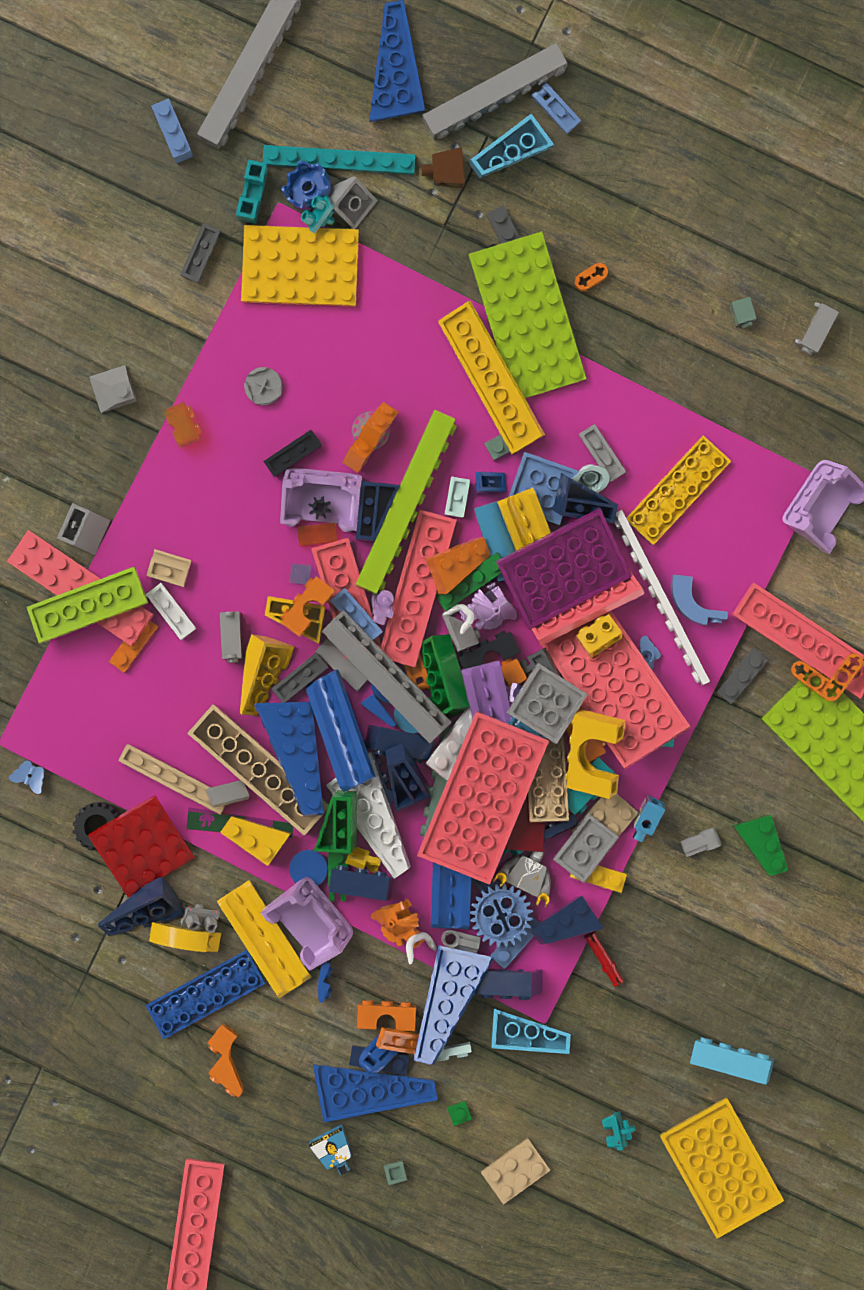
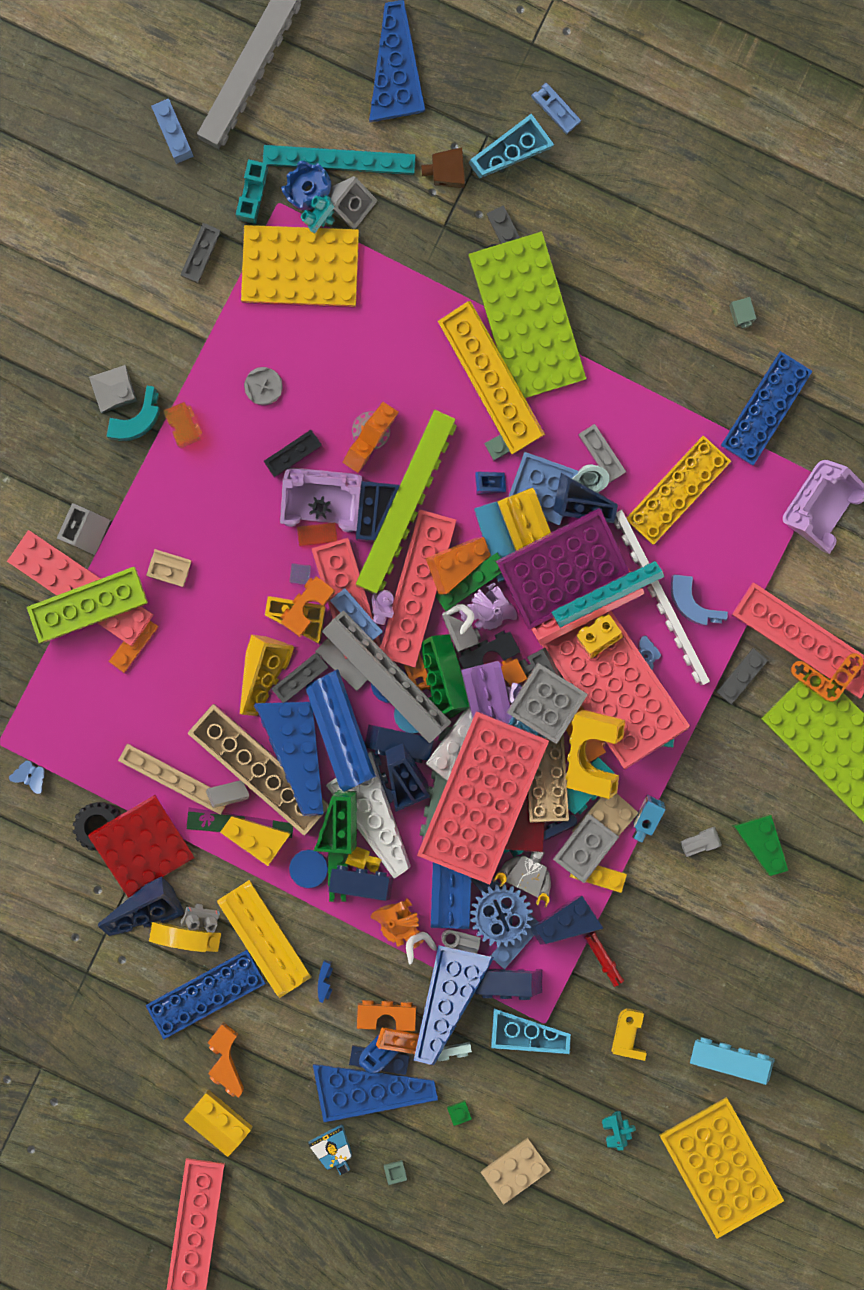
(141, 424): none -> teal arch
(171, 611): white plate -> none
(218, 1123): none -> yellow slope
(231, 636): light grey brick -> none
(311, 921): lavender windscreen -> none
(374, 706): blue slope -> none
(457, 497): light aqua plate -> none
(495, 91): light grey brick -> none
(588, 274): orange beam -> none
(607, 594): none -> teal plate
(626, 1034): none -> yellow piece
(766, 408): none -> blue plate
(817, 329): light grey brick -> none

